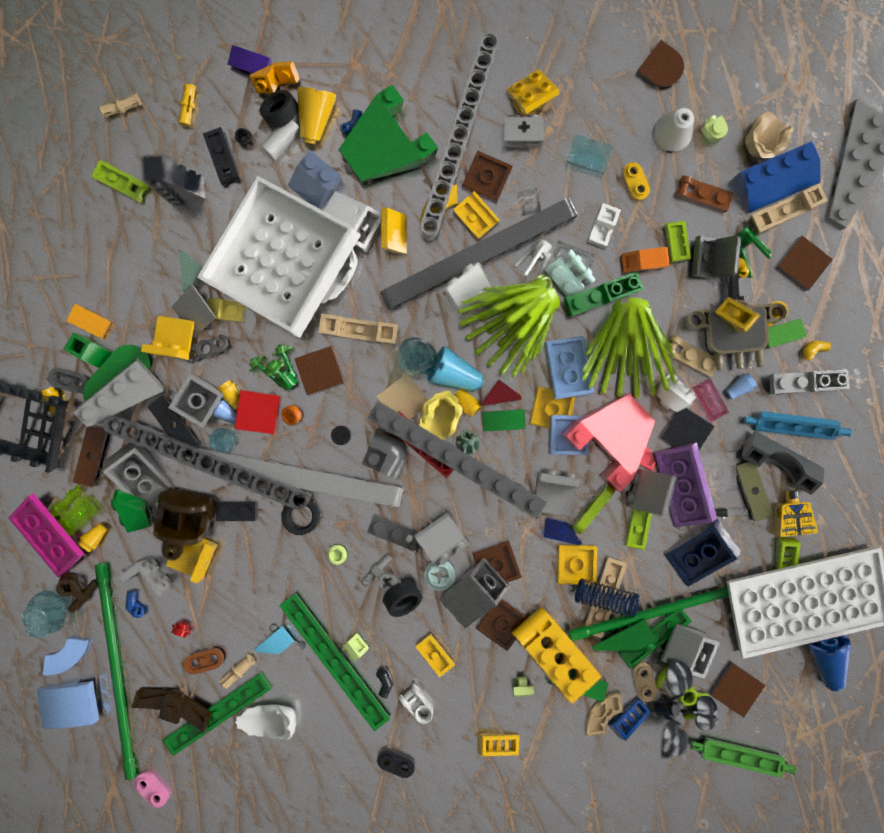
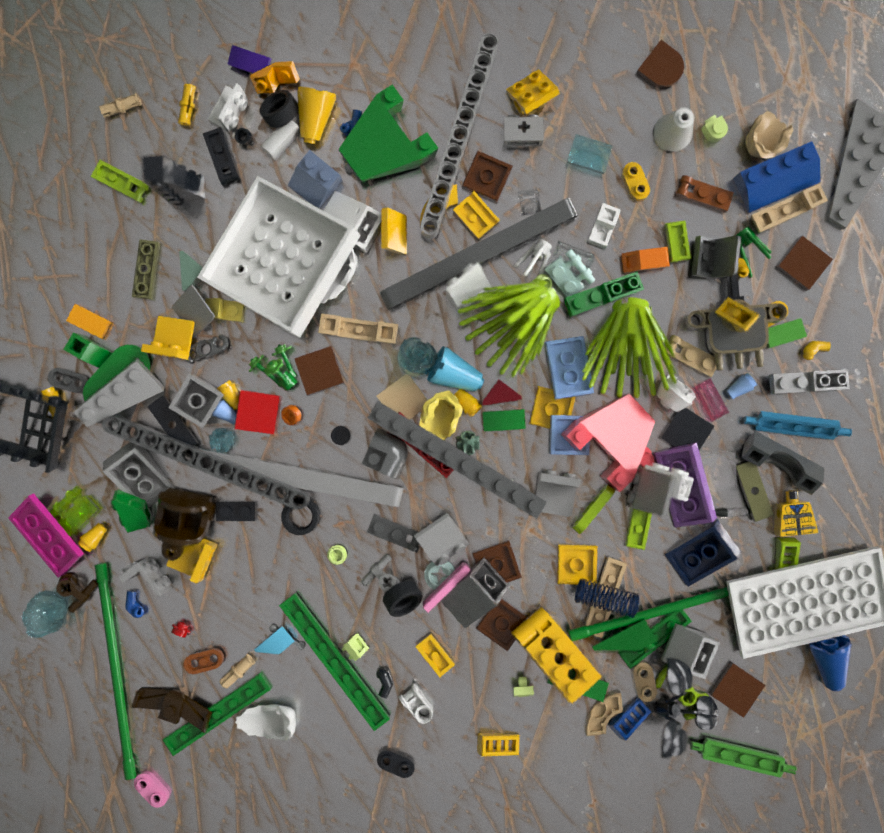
(66, 658): light blue tile -> none
(68, 705): light blue slope -> none
(86, 467): reddish brown tile -> none
(145, 281): none -> olive tile
(228, 108): none -> white bracket
(446, 586): none -> bright pink tile
(561, 531): clear blue slope -> none
(682, 483): none -> white bracket

